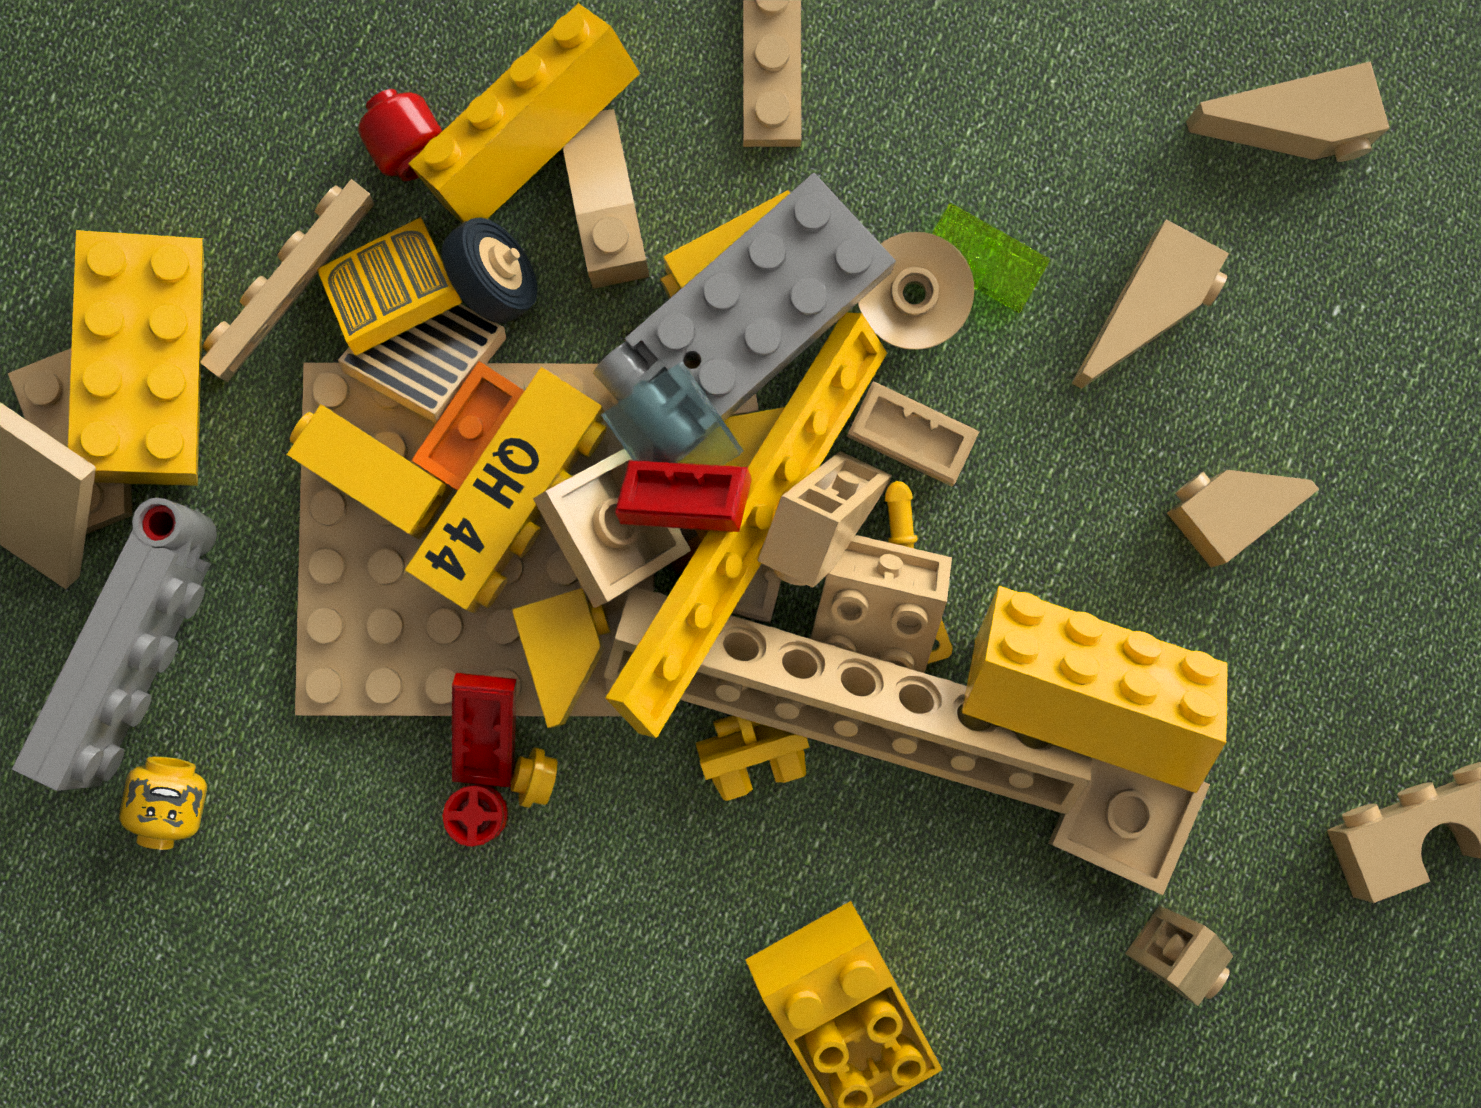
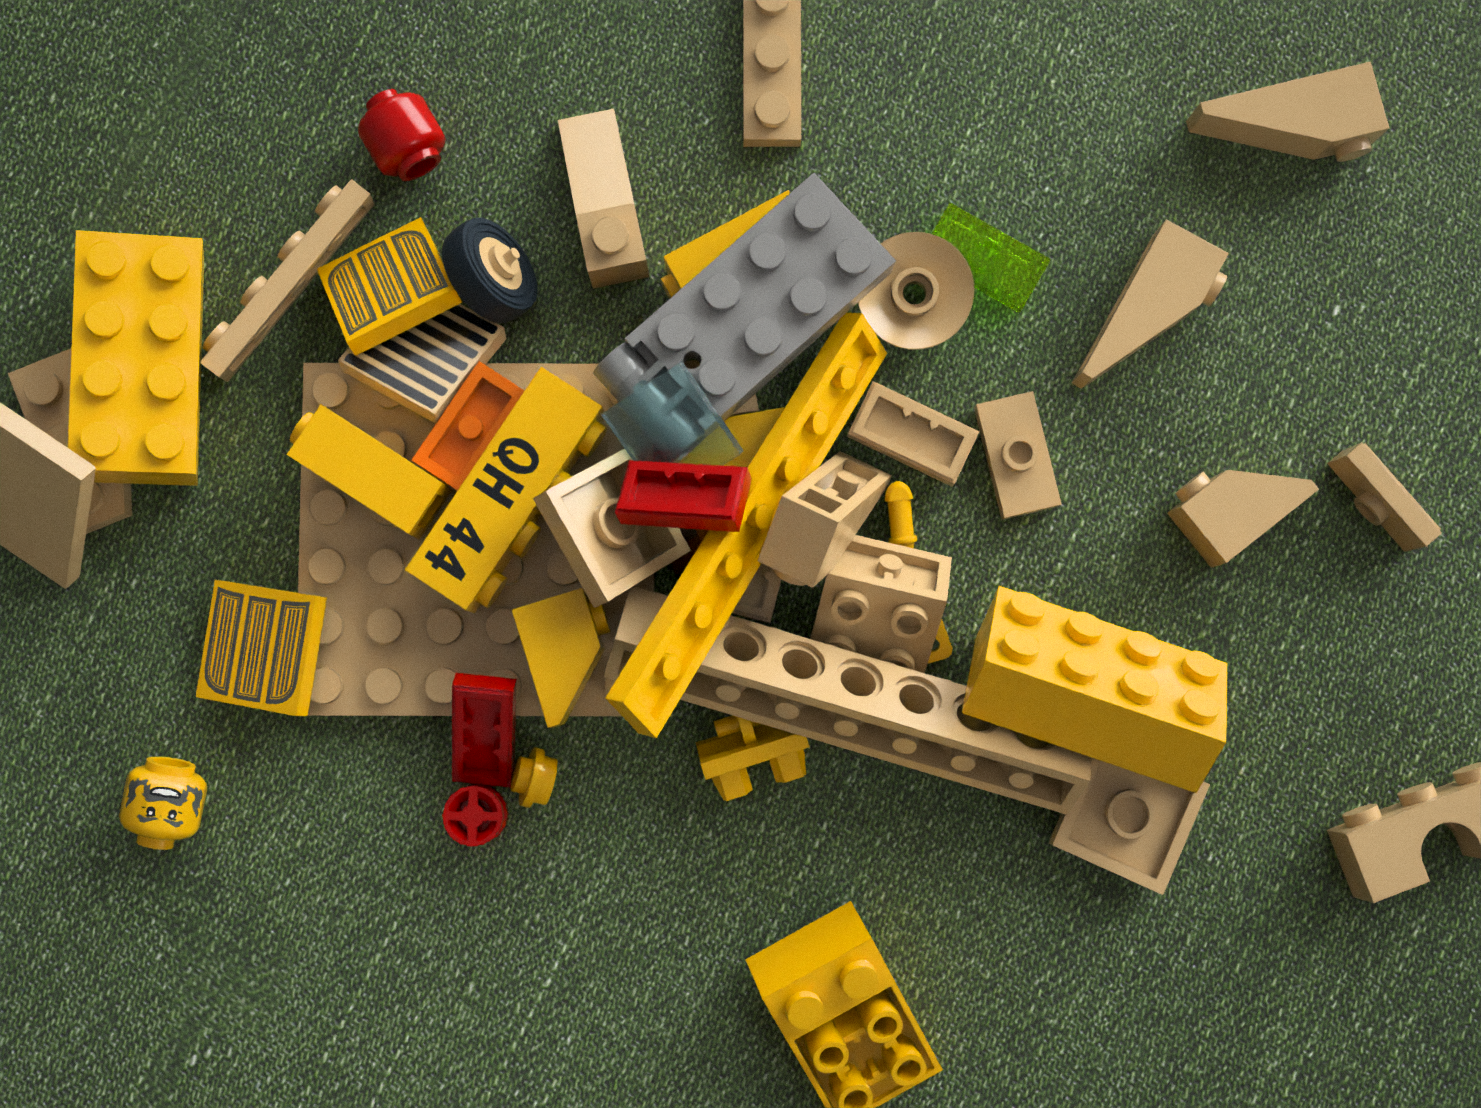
(121, 649): light grey hinge -> none
(261, 648): none -> yellow tile
(526, 116): yellow brick -> none
(1017, 455): none -> tan plate
(1182, 955): tan slope -> none
(1384, 498): none -> tan plate

